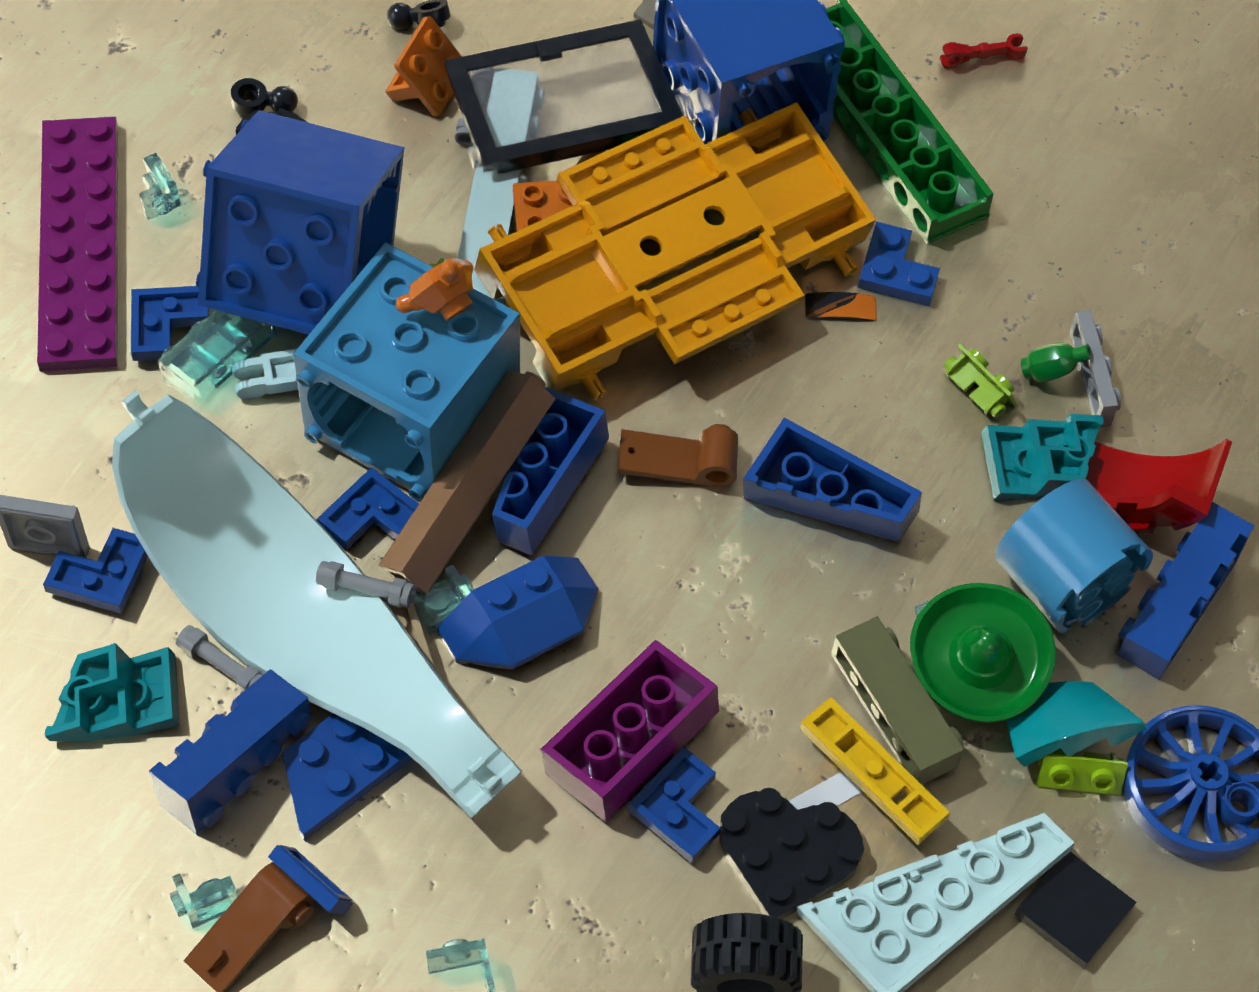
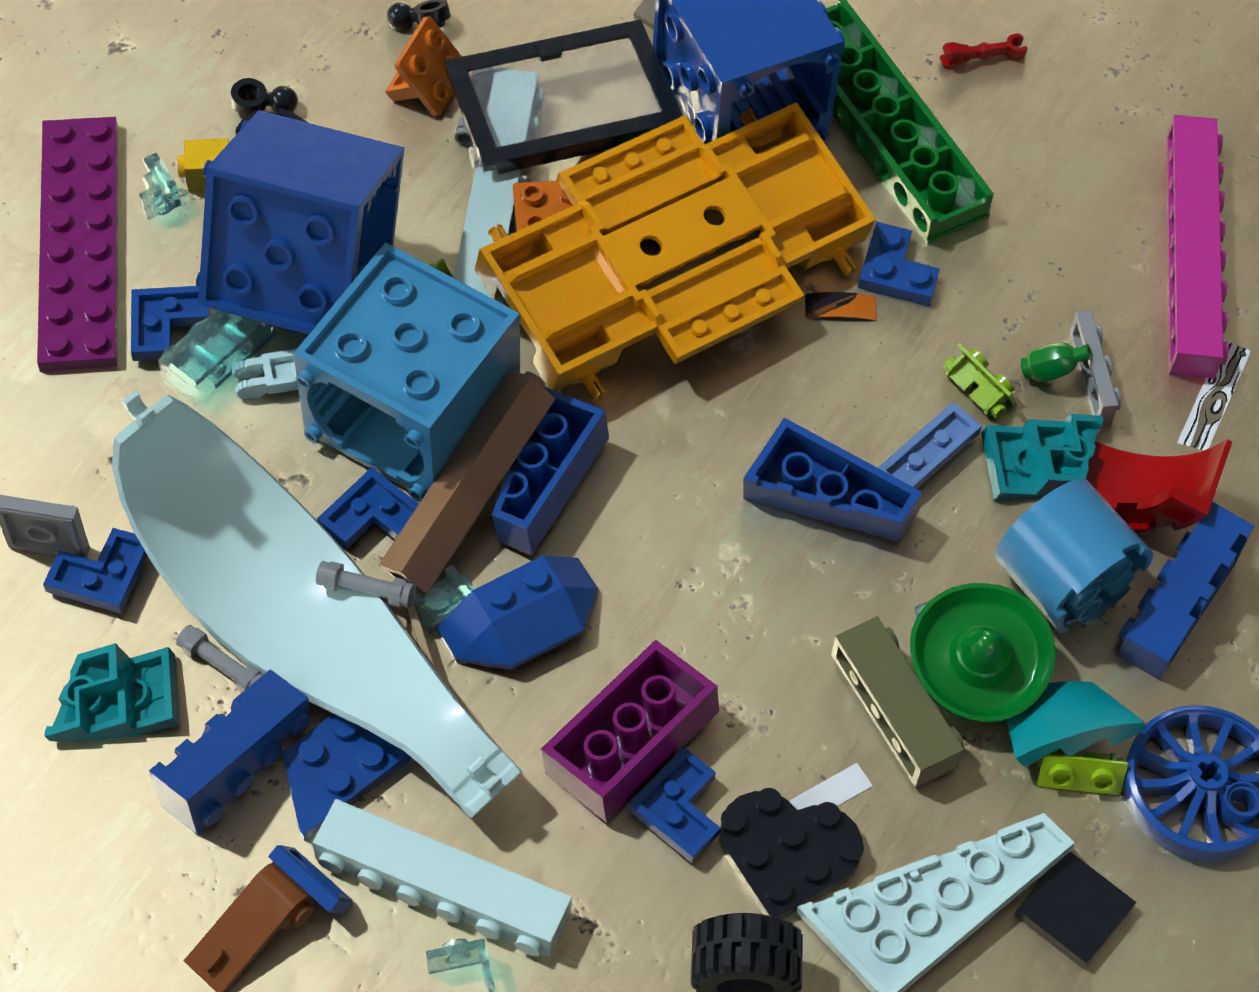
(194, 158): none -> yellow brick
(205, 903): clear light blue bracket -> none
(440, 290): orange rock -> none
(442, 879): none -> light aqua brick
(701, 461): dark orange door -> none
(874, 770): yellow hinge -> none
(932, 446): none -> medium blue plate
(1195, 247): none -> dark pink brick
(1213, 400): none -> sticker

